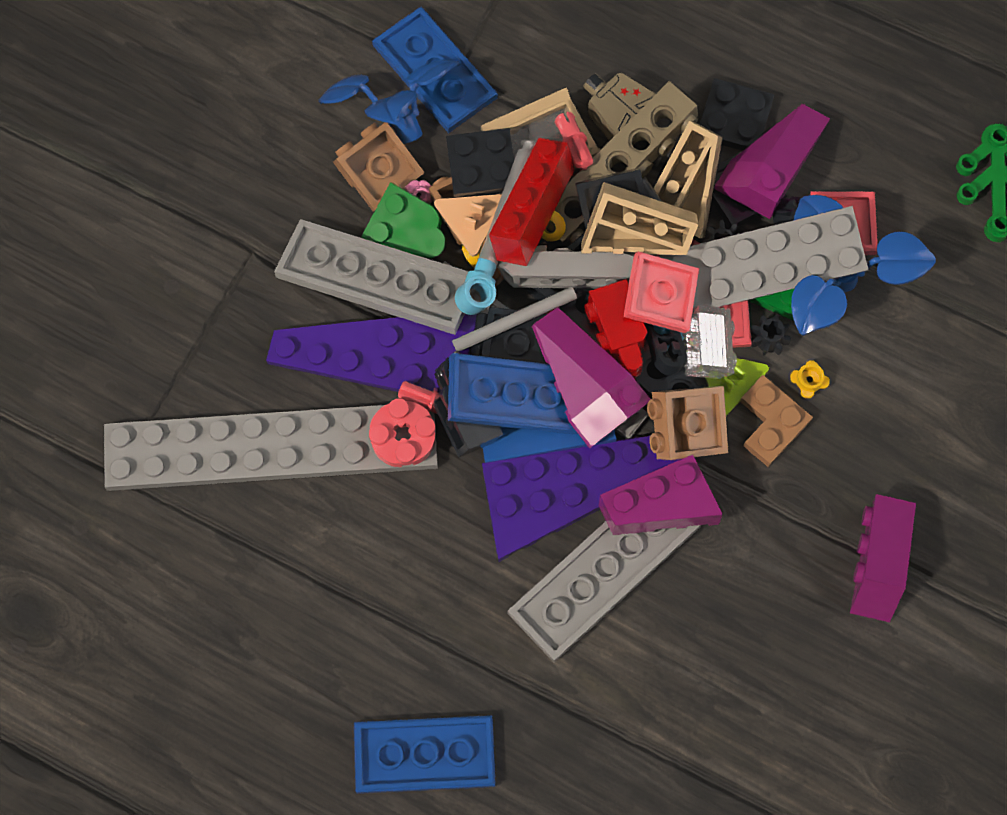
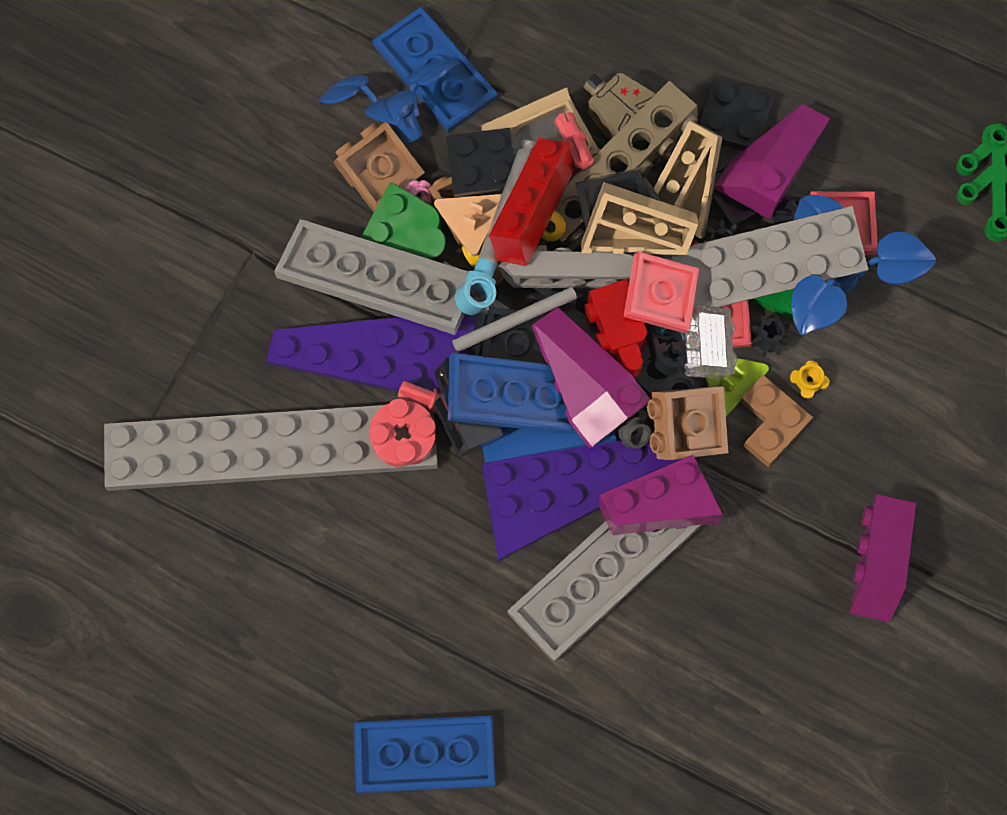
(635, 432): none -> dark grey plate

